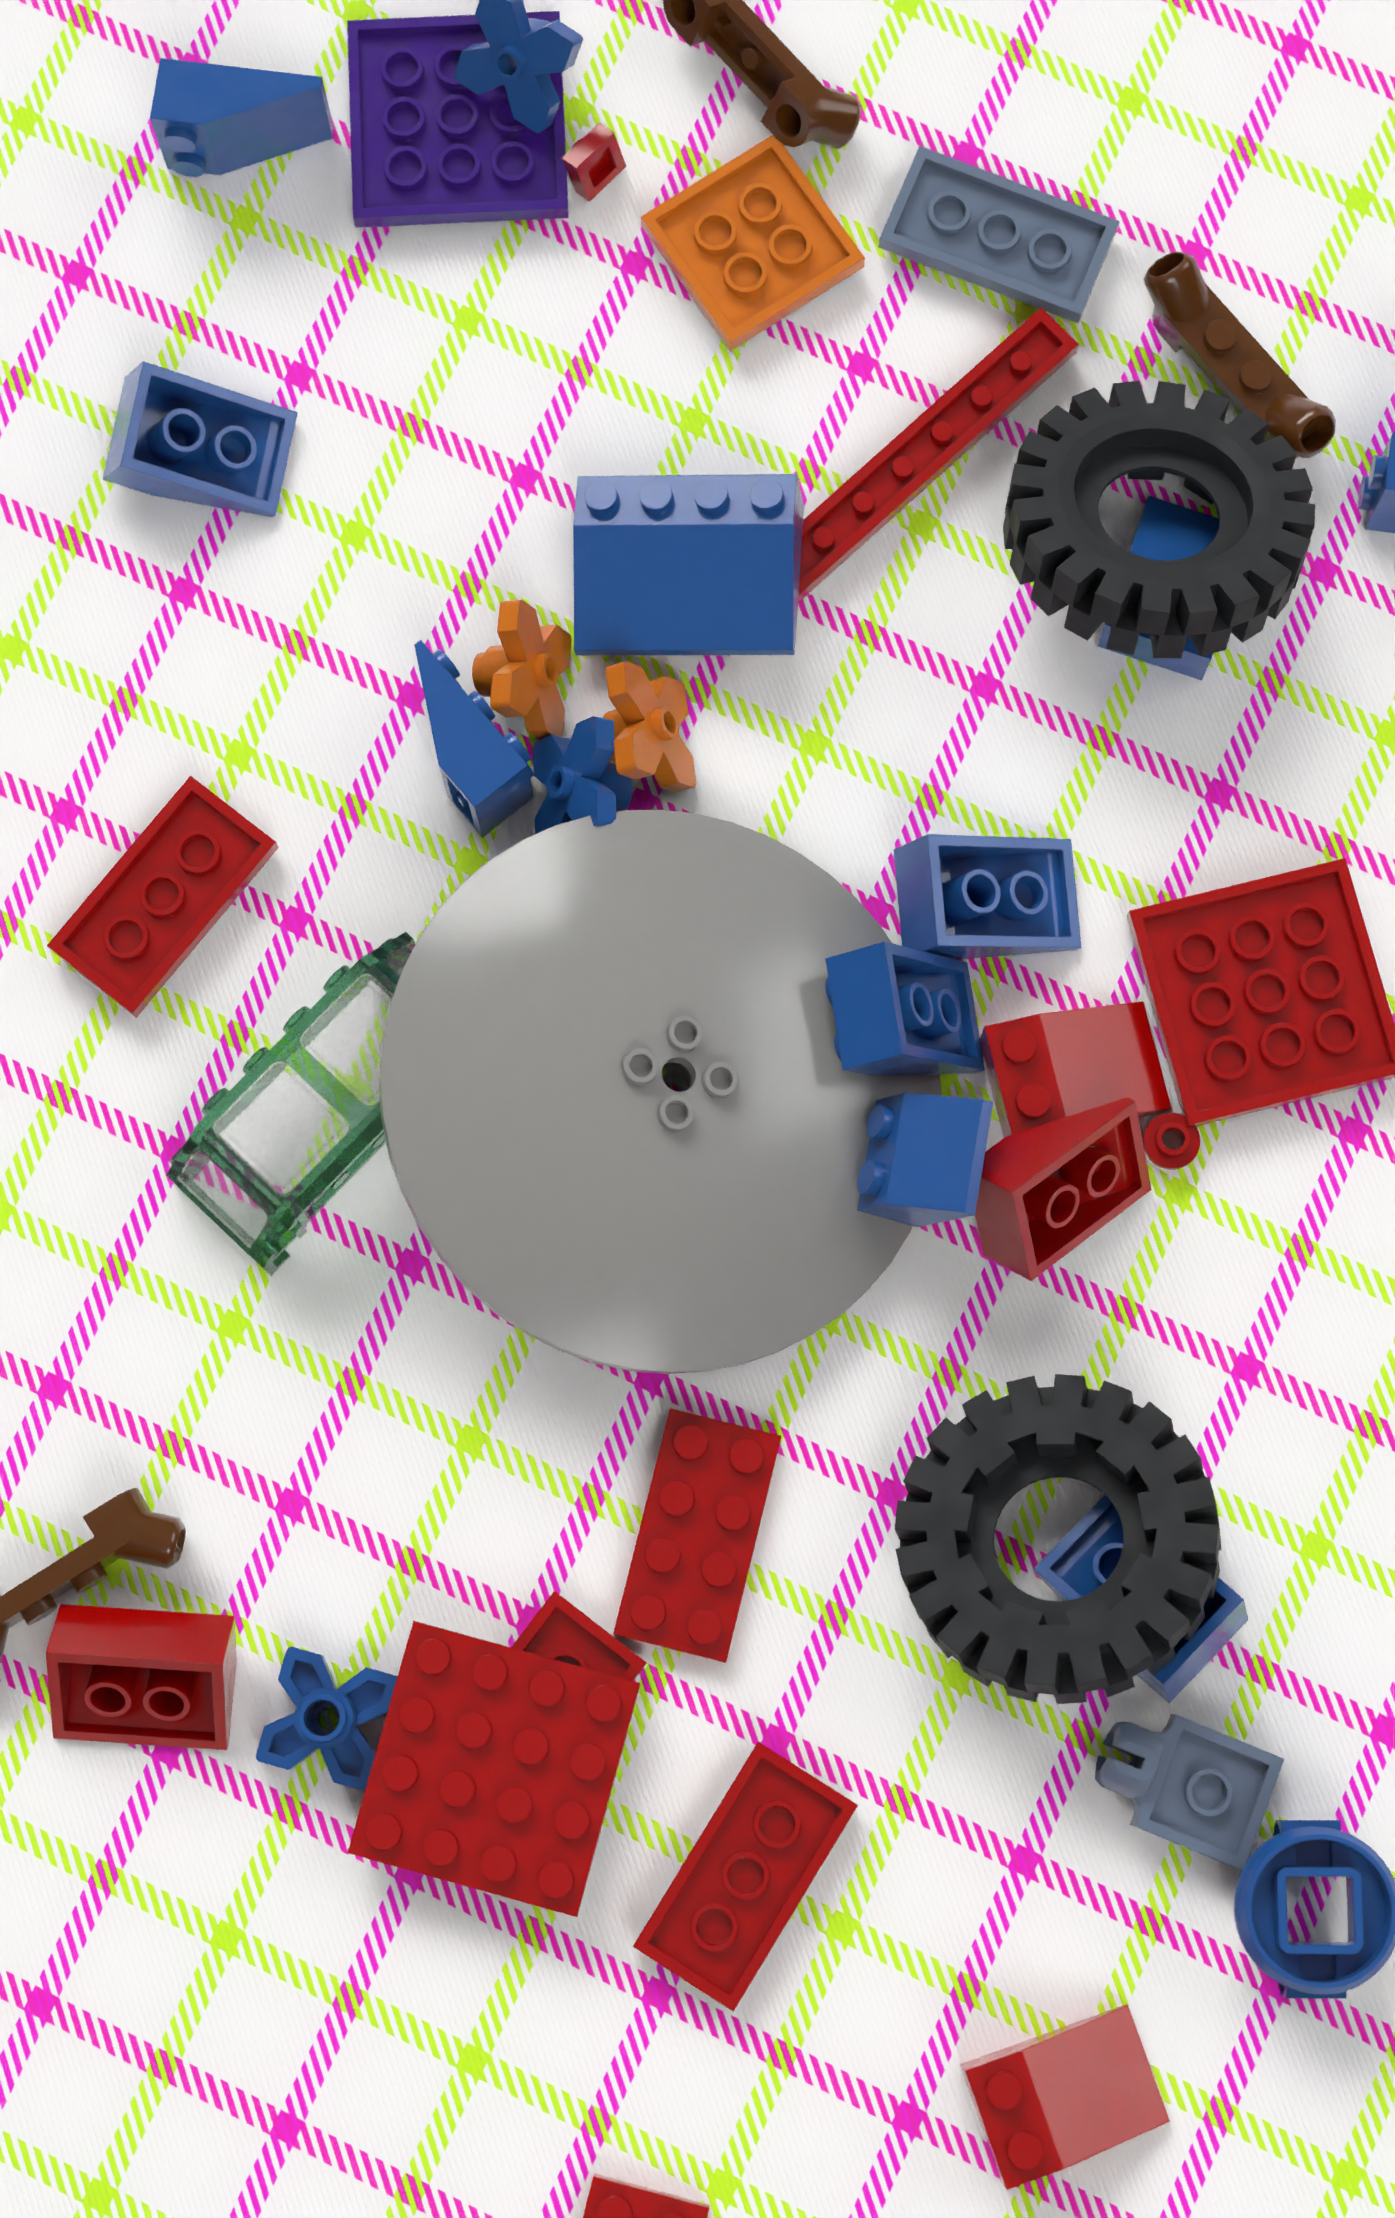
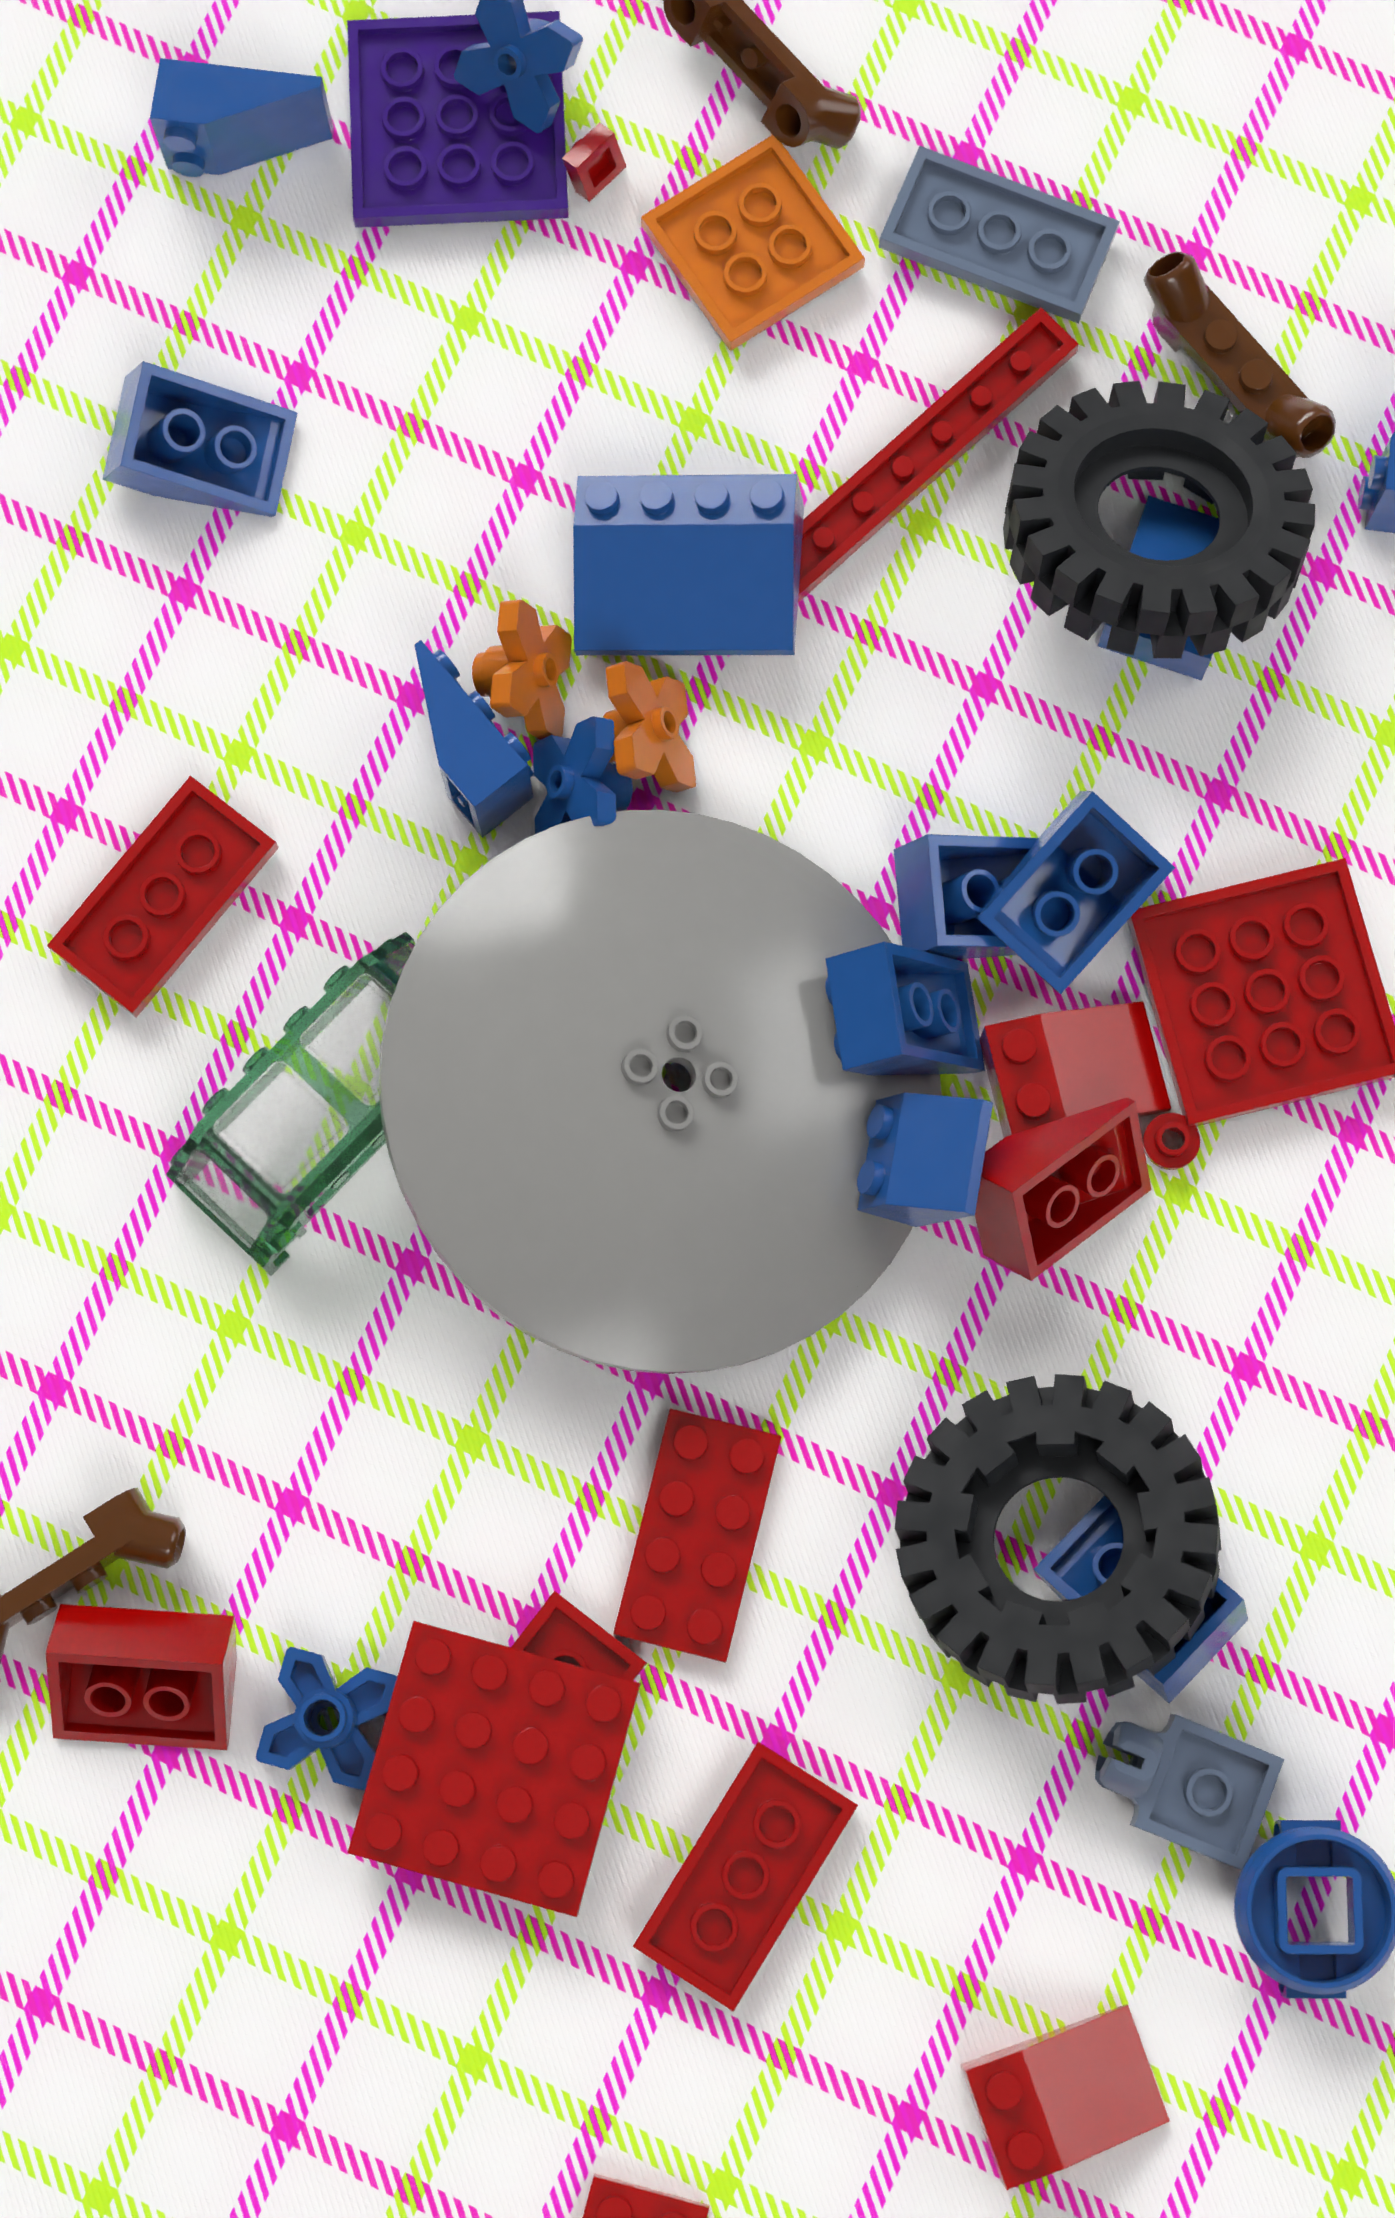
(1074, 890): none -> blue slope

